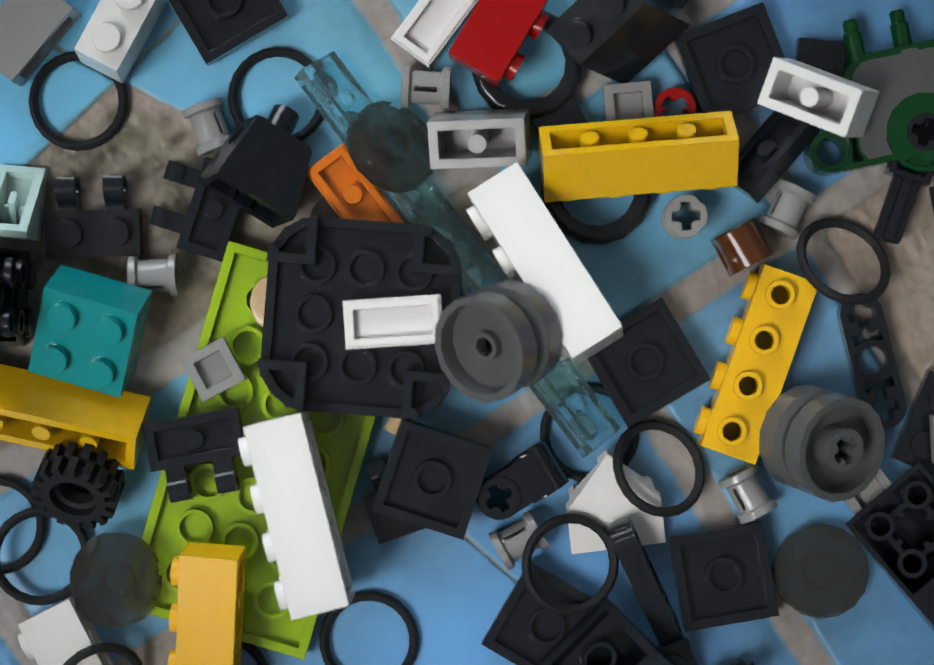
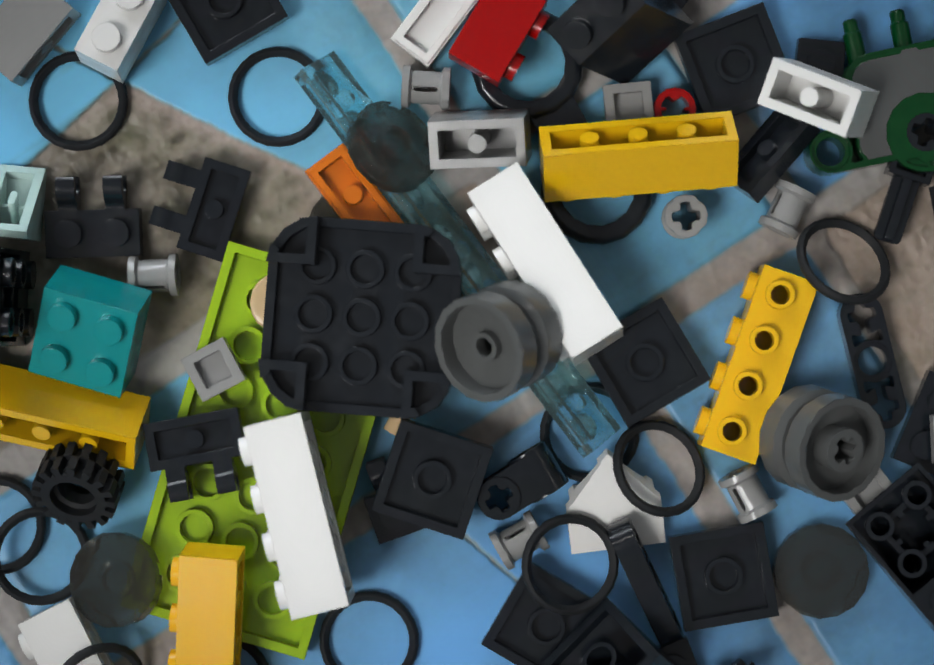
(208, 125): light grey bush -> none
(262, 167): black torso -> none
(391, 321): white tile -> none
(741, 247): reddish brown leg -> none

